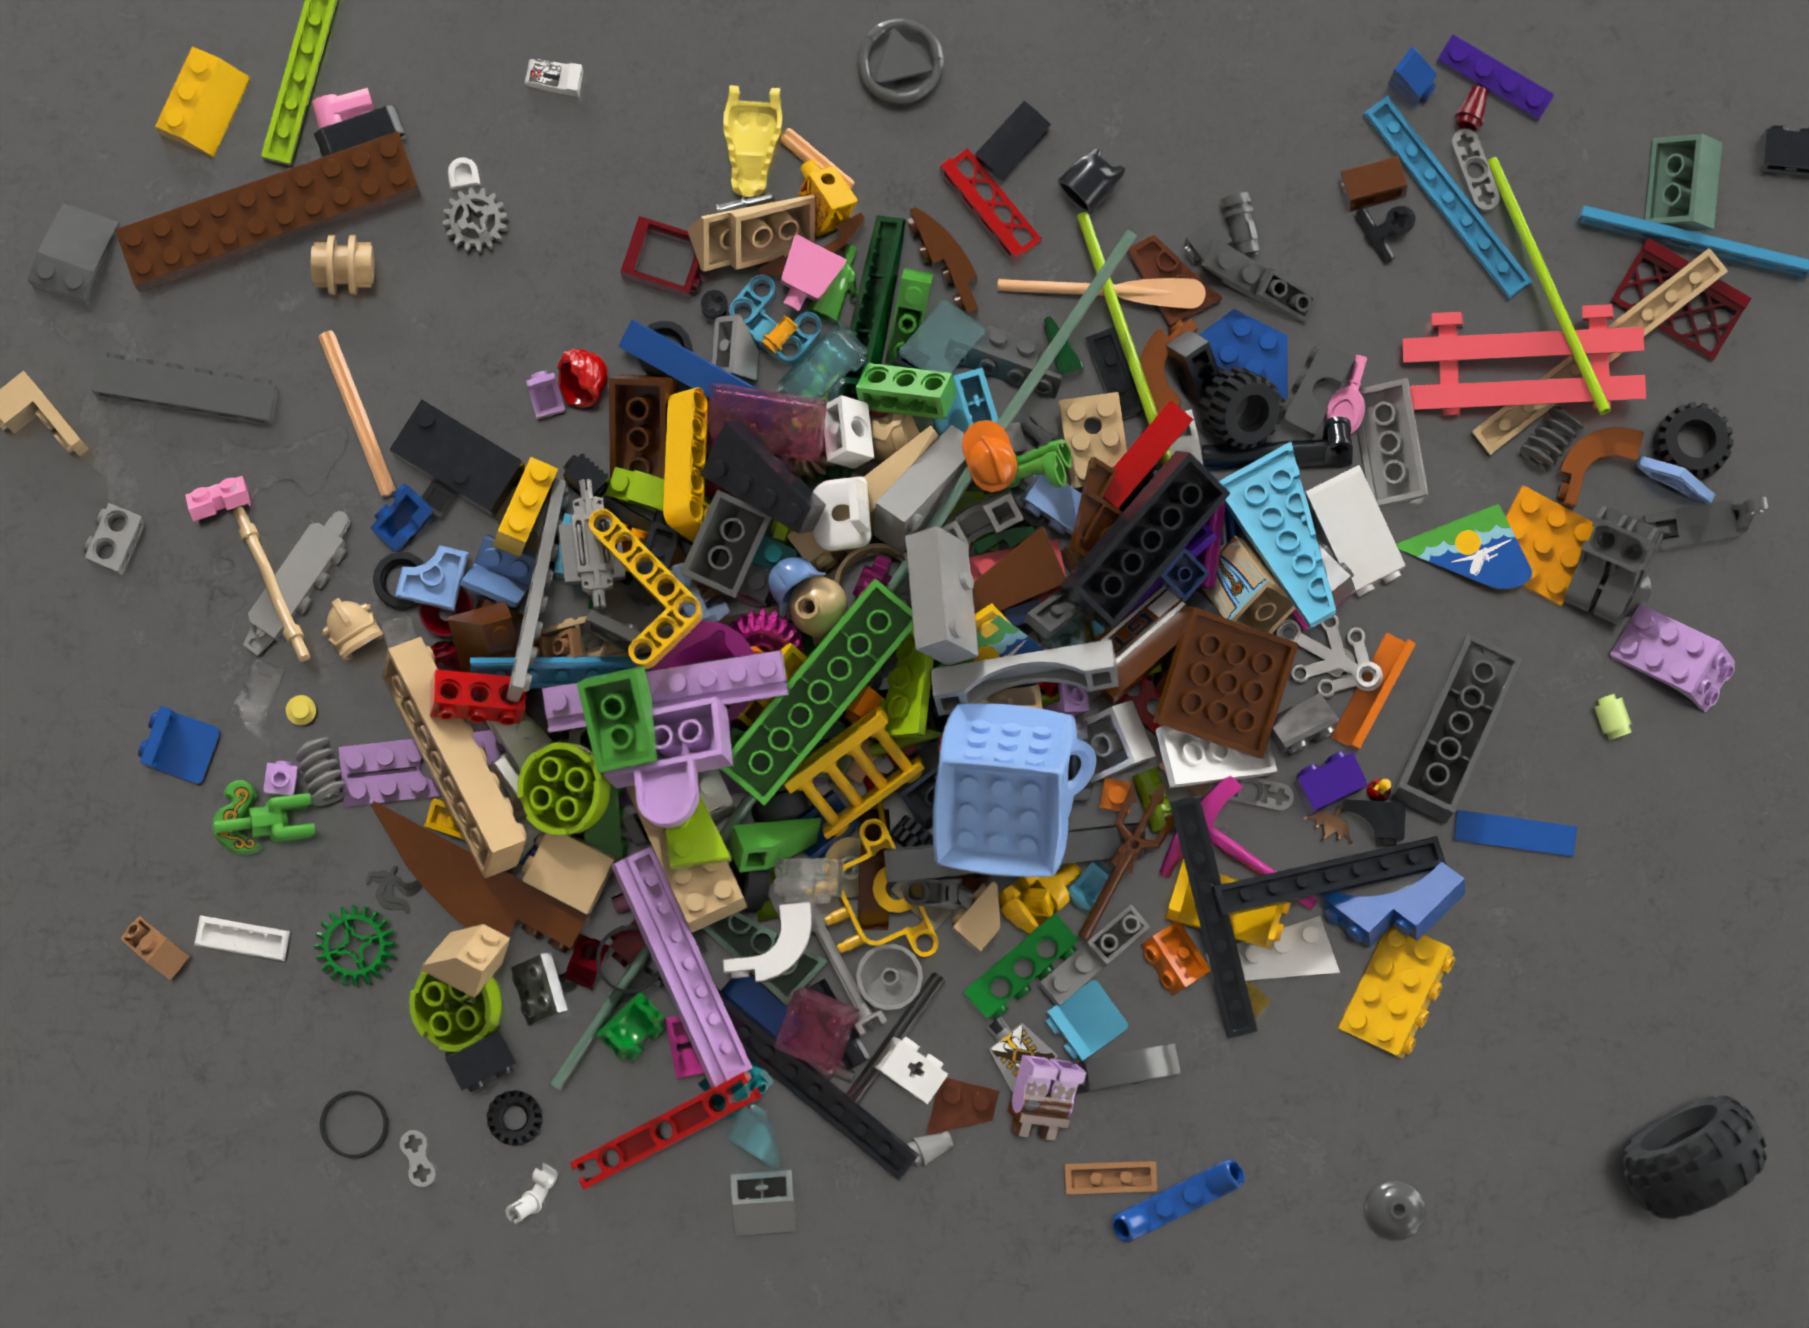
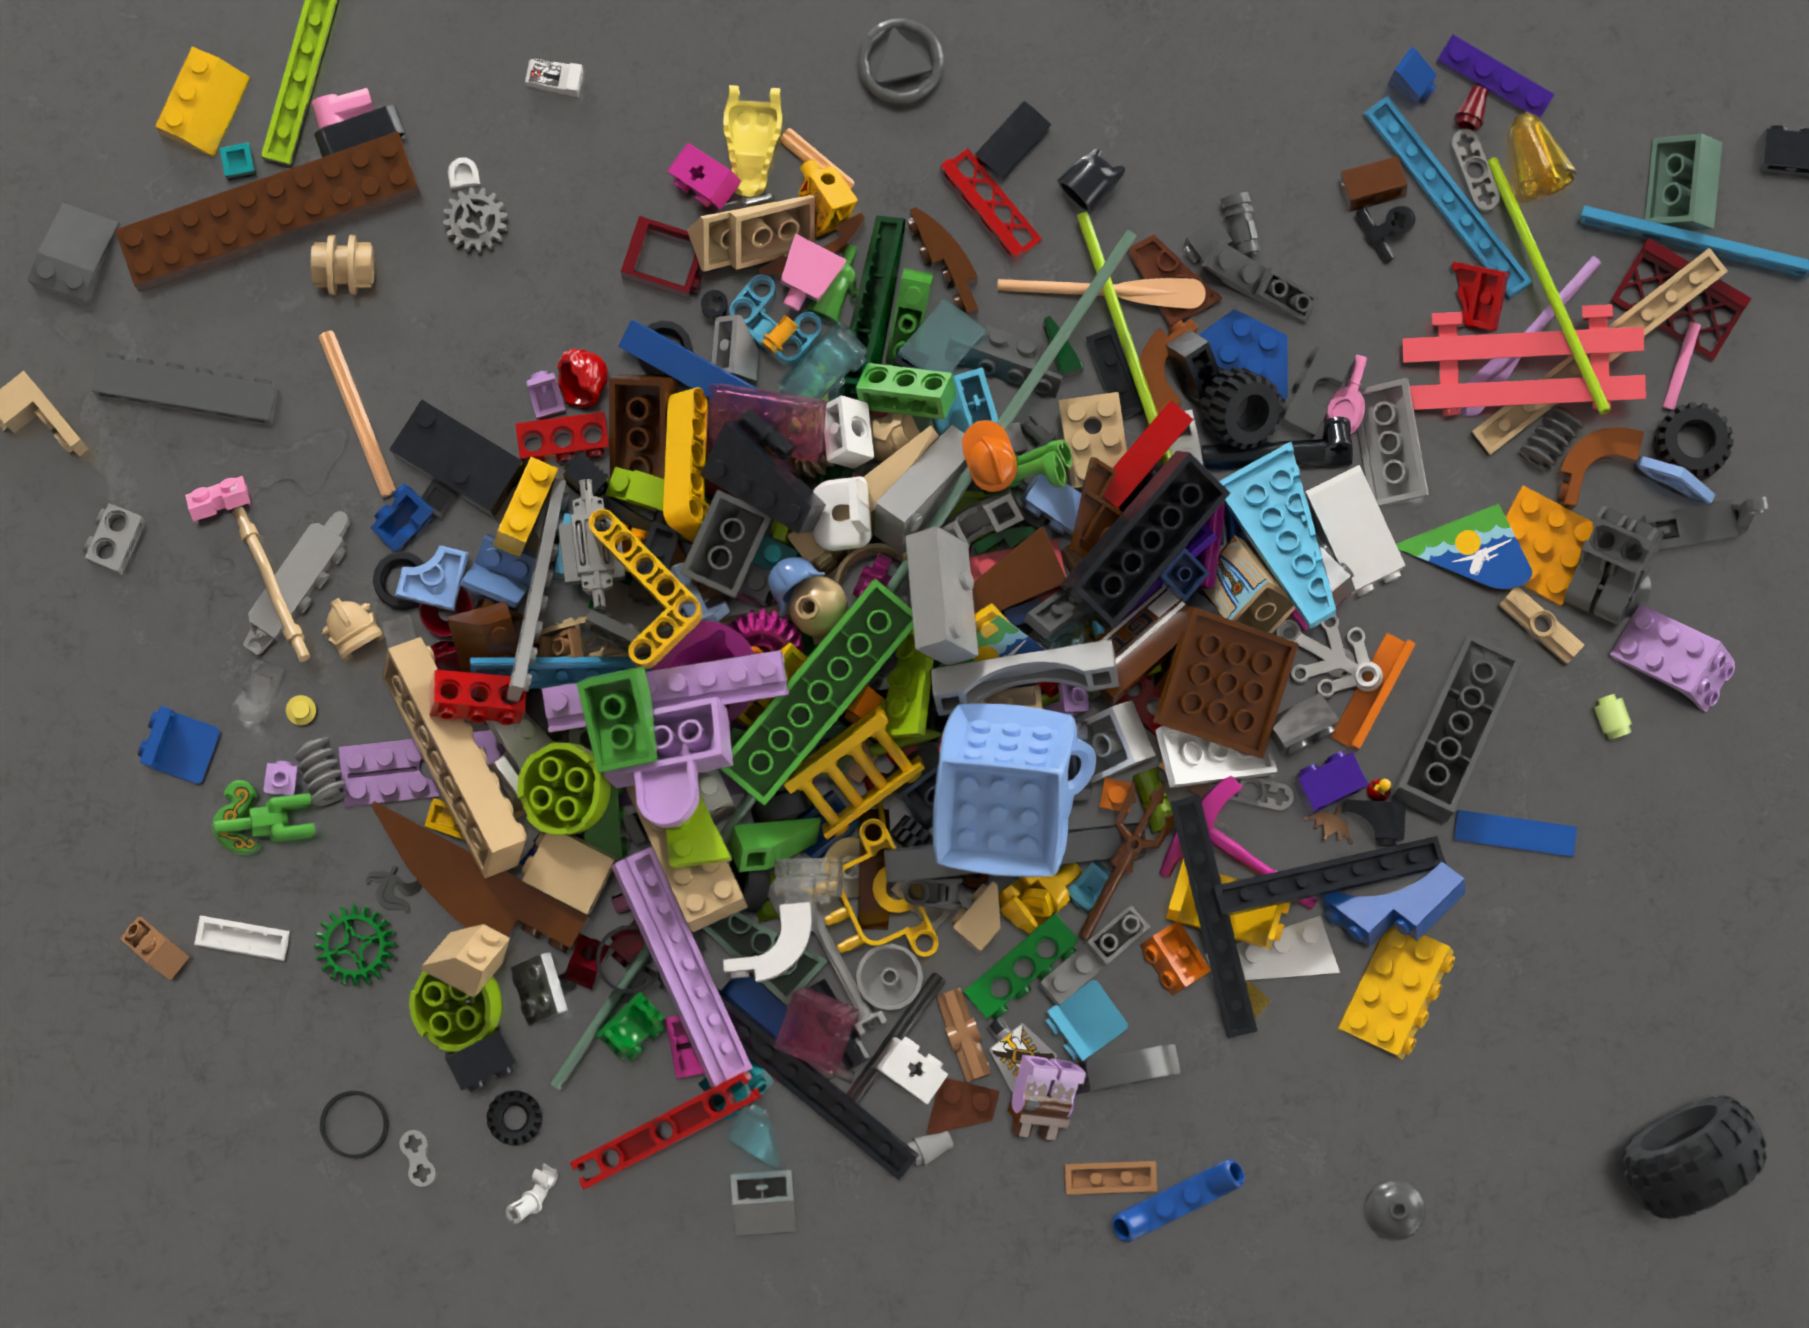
(237, 160): none -> teal plate
(575, 426): none -> red brick
(704, 177): none -> dark pink brick
(767, 434): none -> black pin
(963, 1035): none -> medium nougat piece
(1481, 293): none -> red wing
(1501, 368): none -> lavender piece
(1539, 158): none -> clear yellow cone
(1556, 639): none -> tan piece
(1681, 365): none -> bright pink bar

